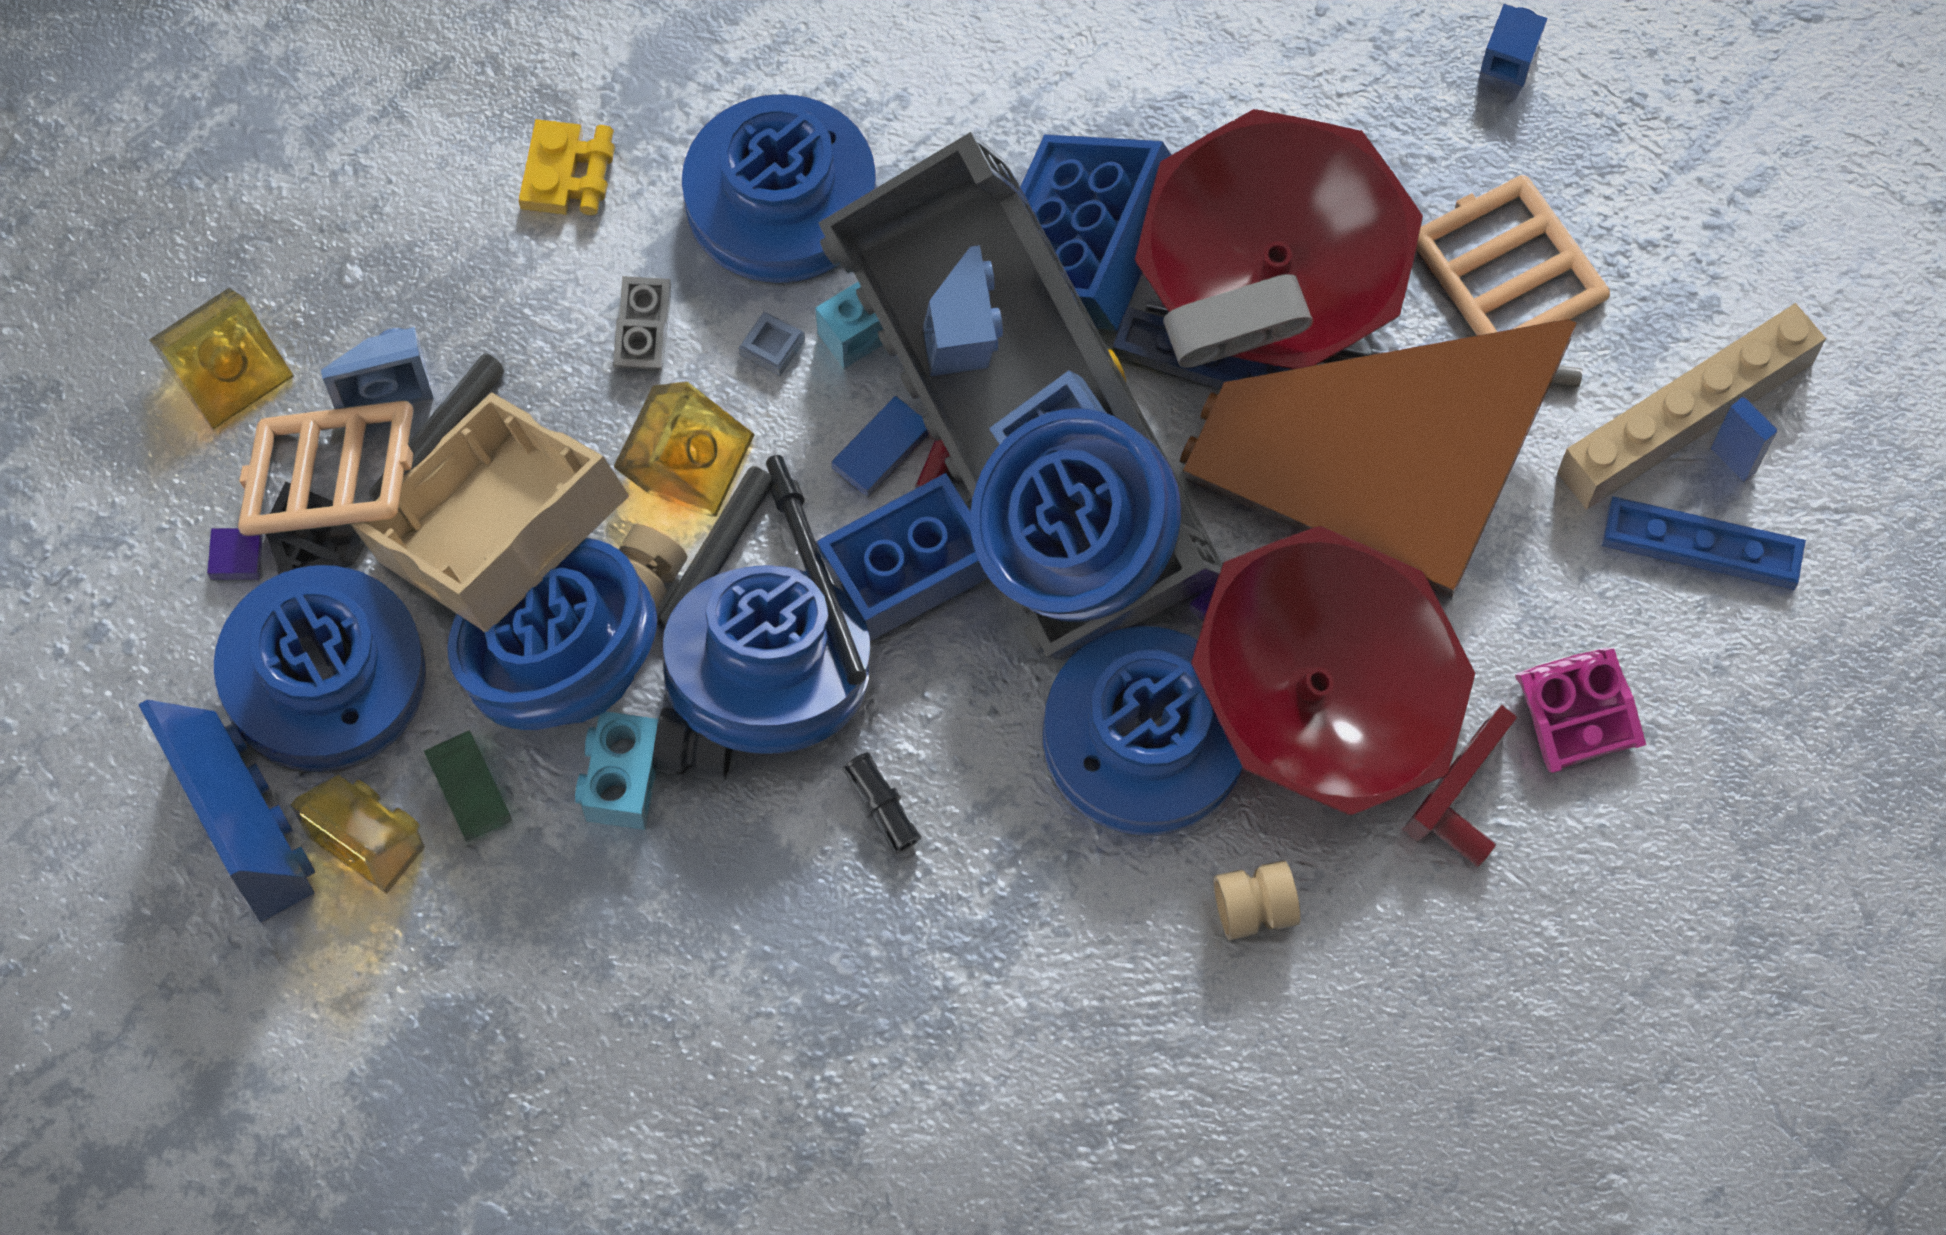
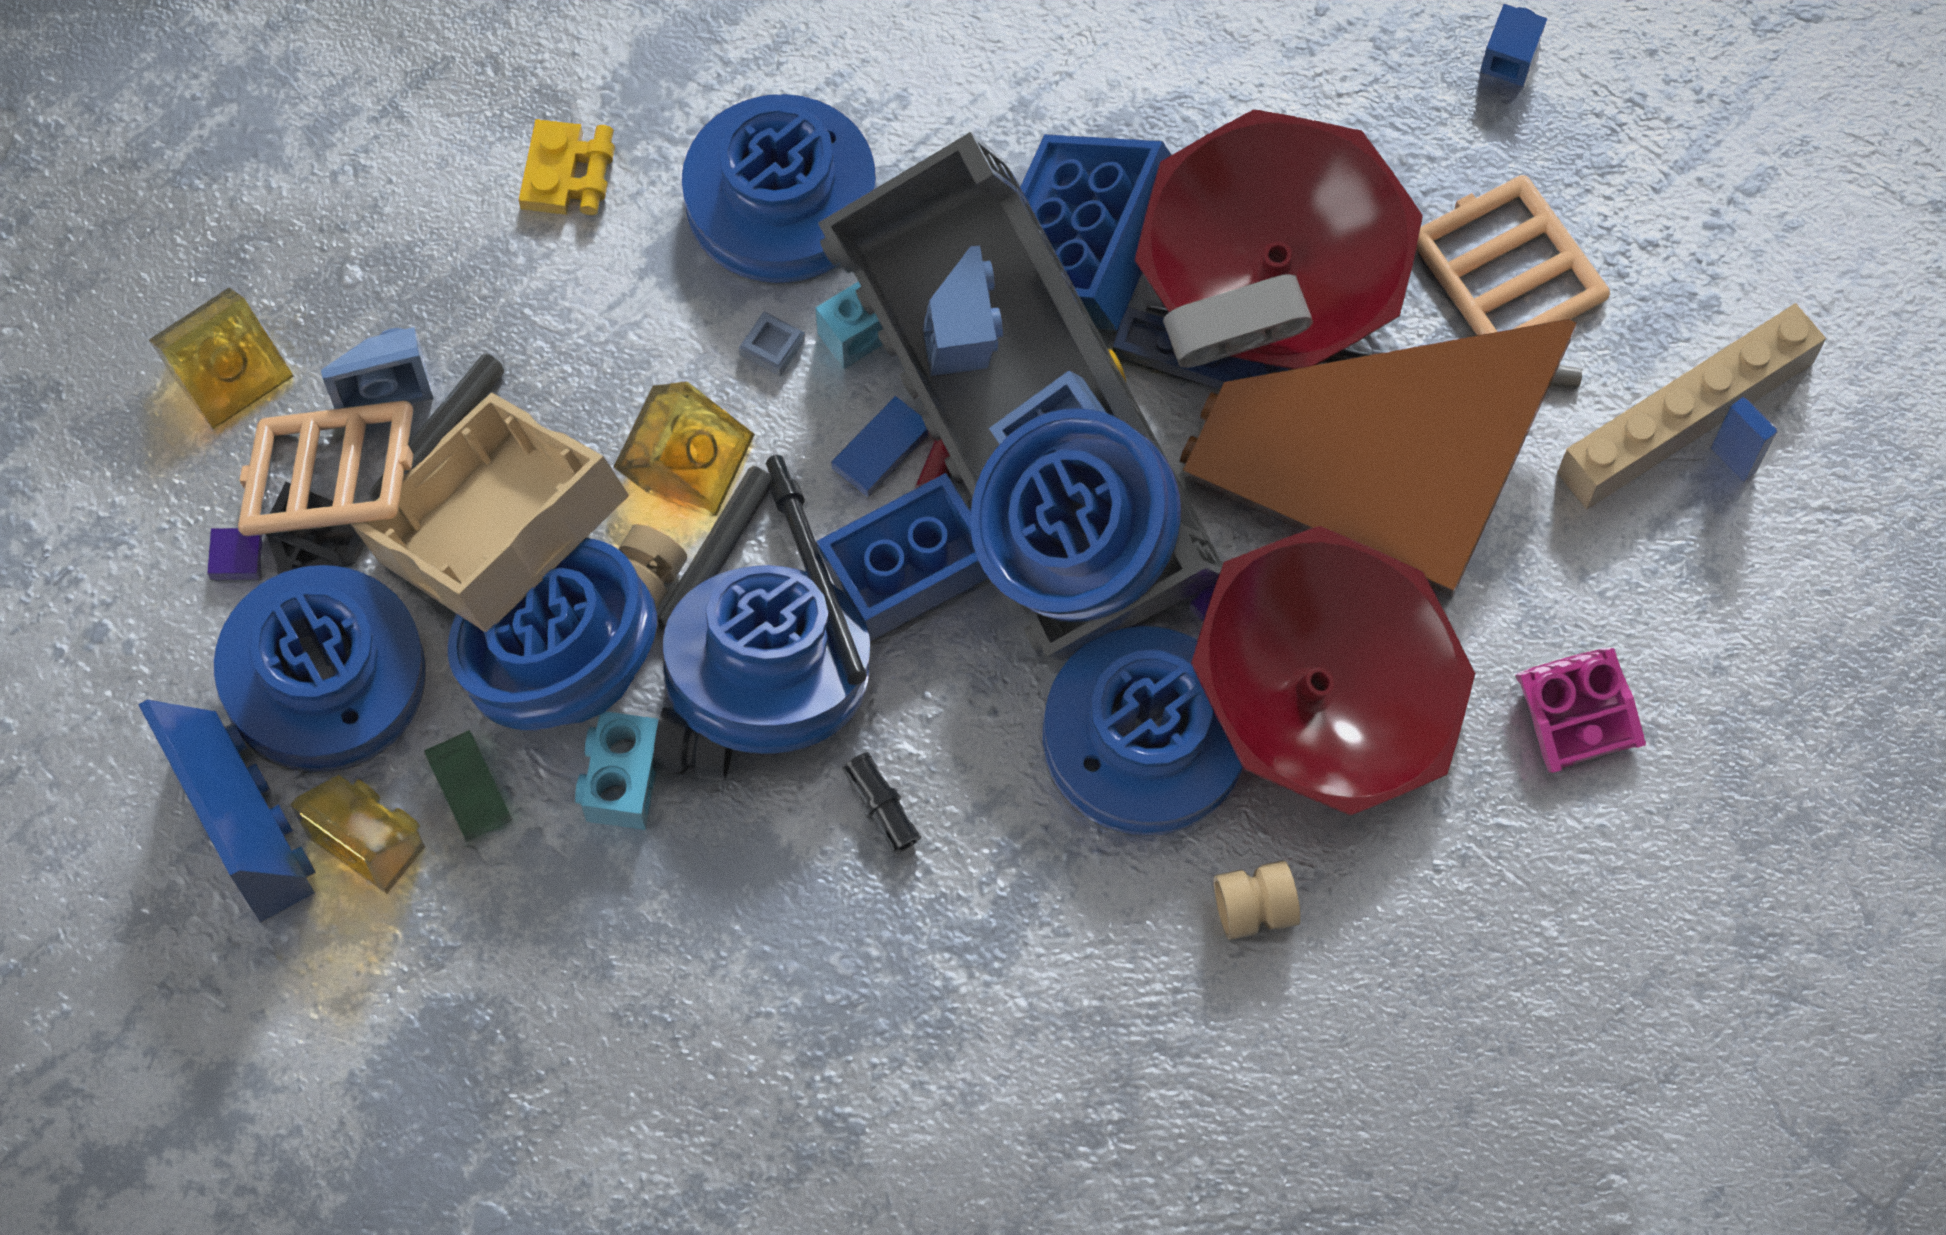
(642, 323): light grey slope -> none
(1435, 810): dark red piece -> none
(1703, 543): blue tile -> none

